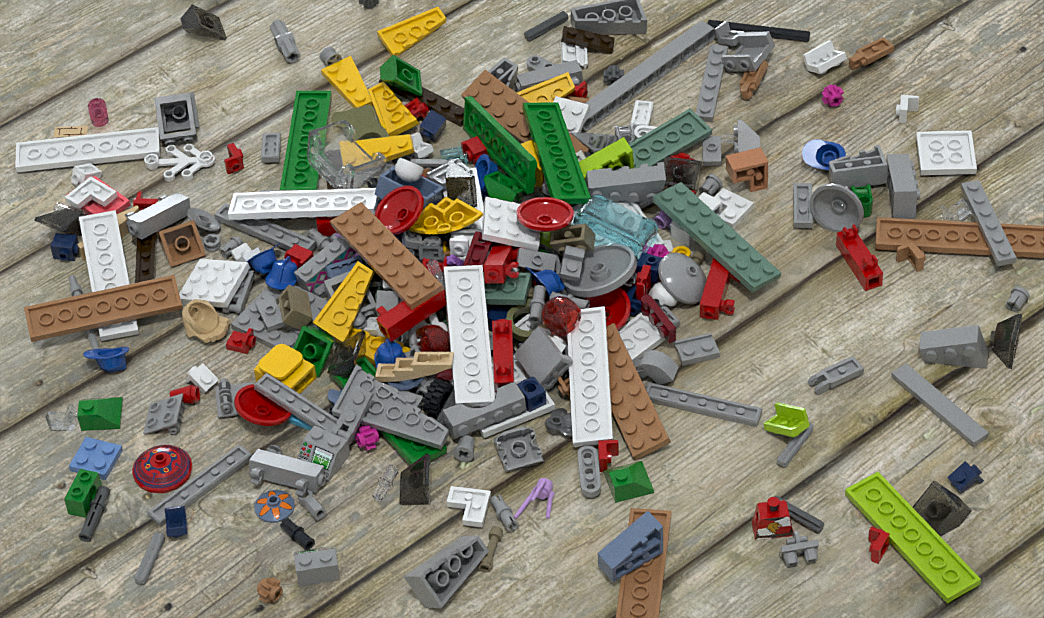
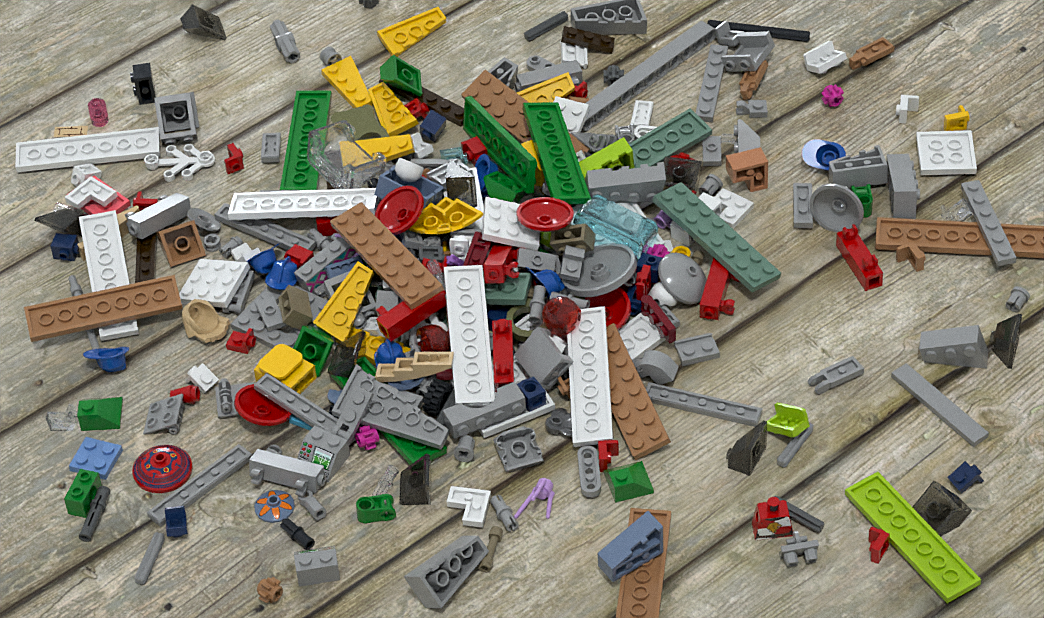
(144, 83): none -> black brick
(373, 508): none -> green piece
(748, 450): none -> clear smoke slope
(754, 108): none -> light grey plate
(956, 121): none -> yellow bracket

